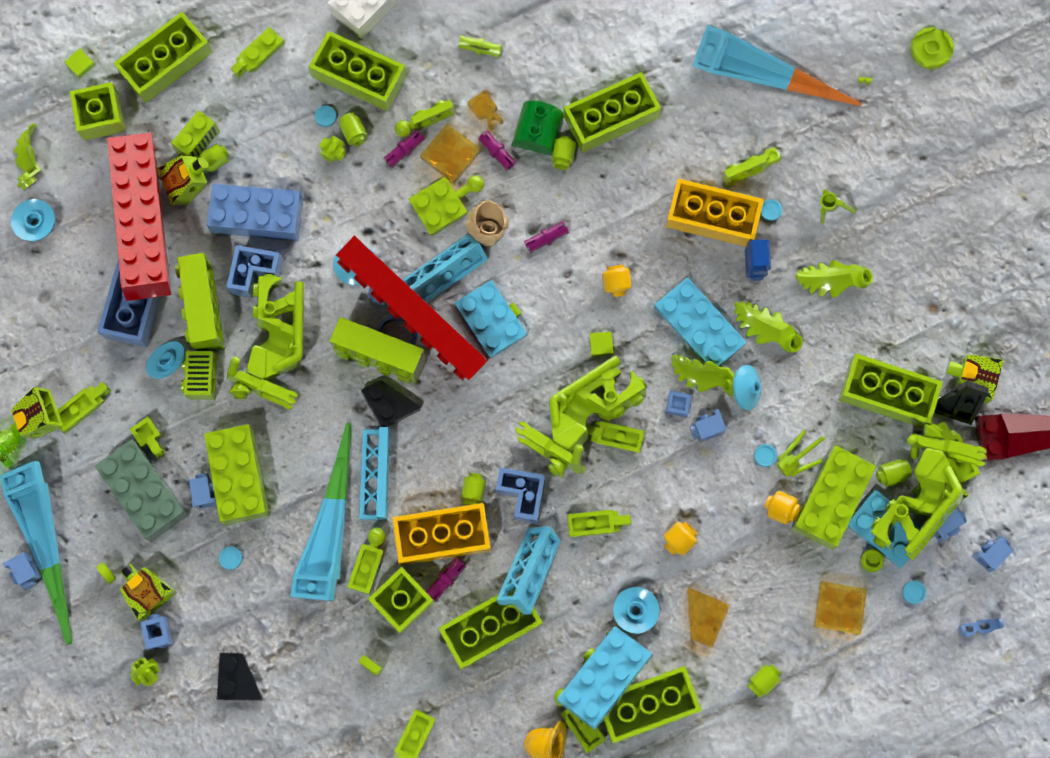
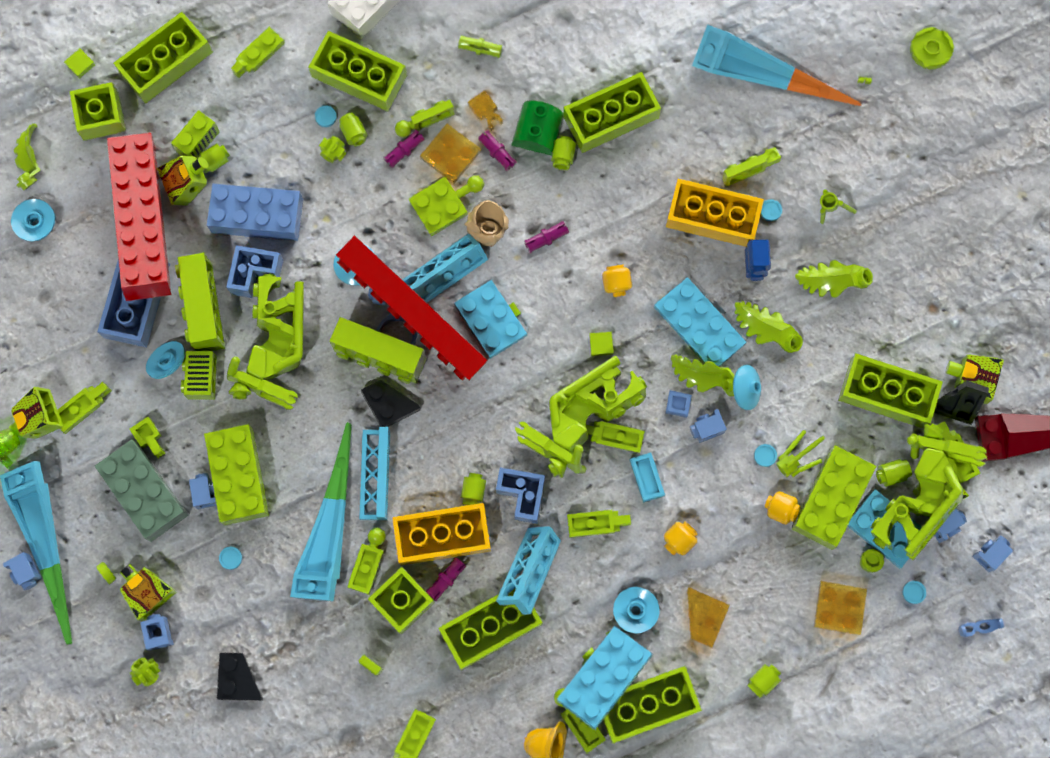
(647, 477): none -> medium azure tile

